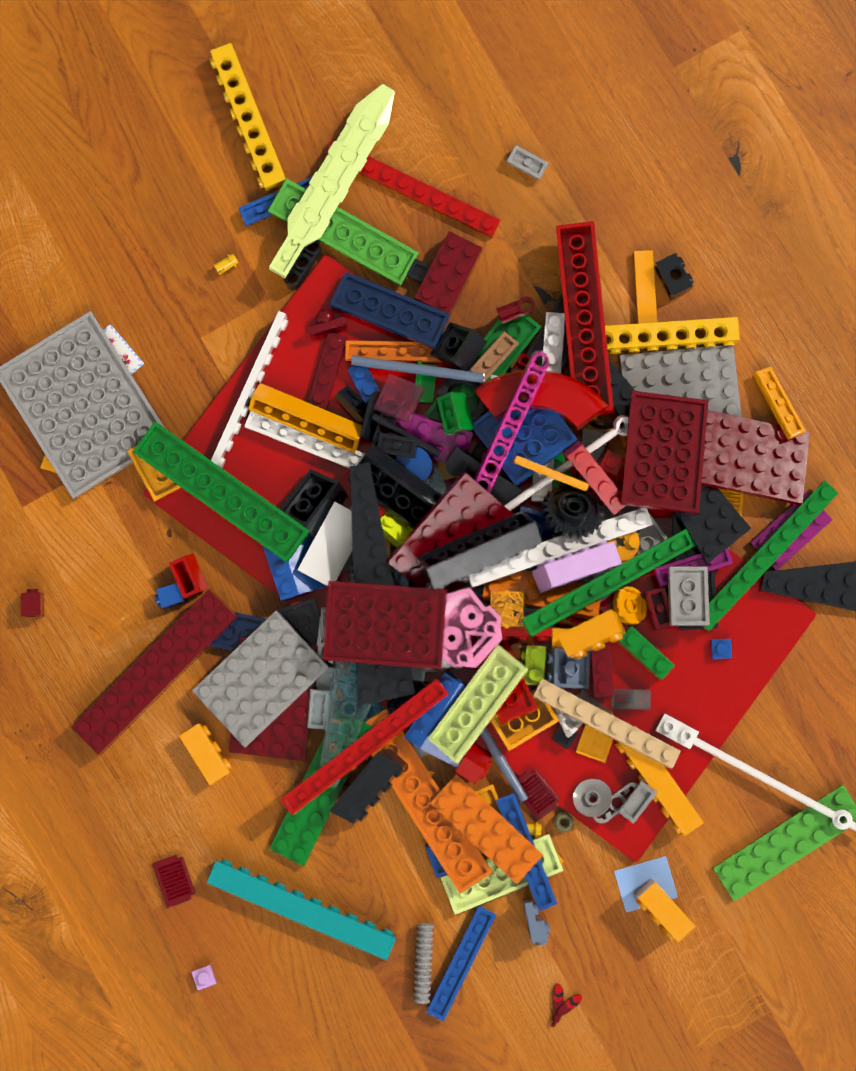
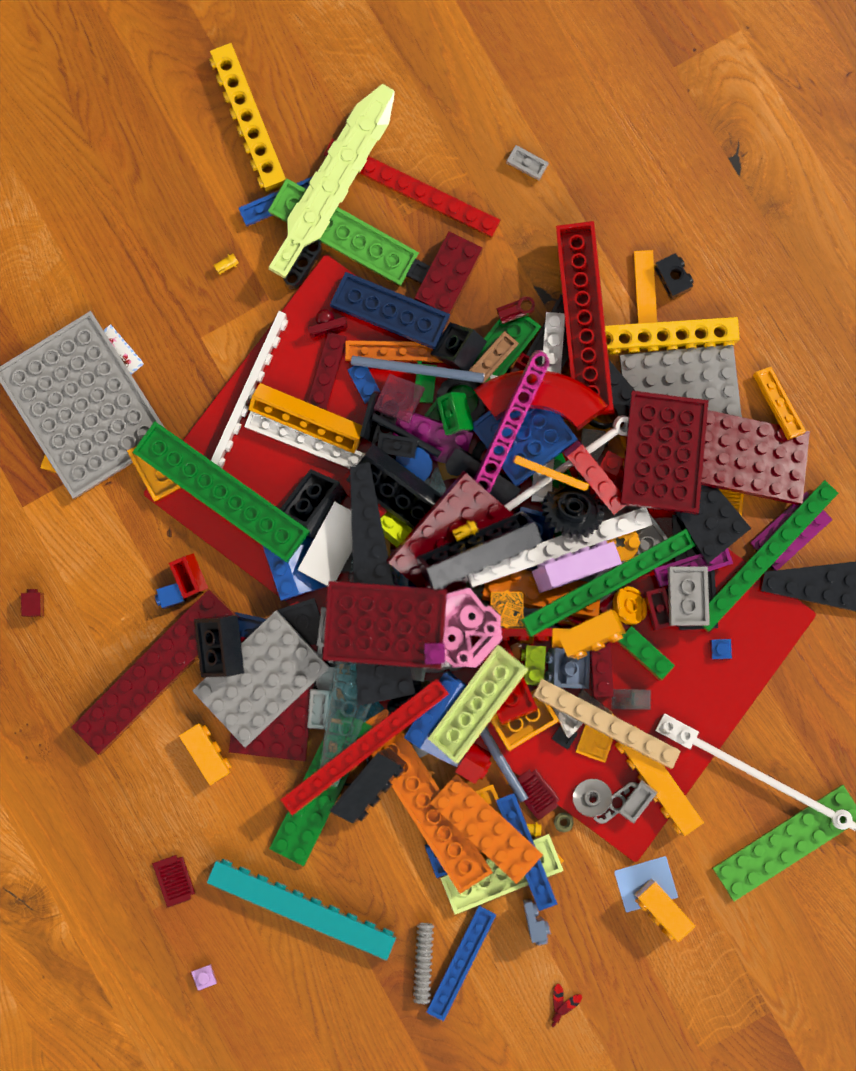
(219, 646): none -> black slope
(352, 403): black plate -> none
(435, 653): none -> magenta plate
(465, 530): none -> yellow pin

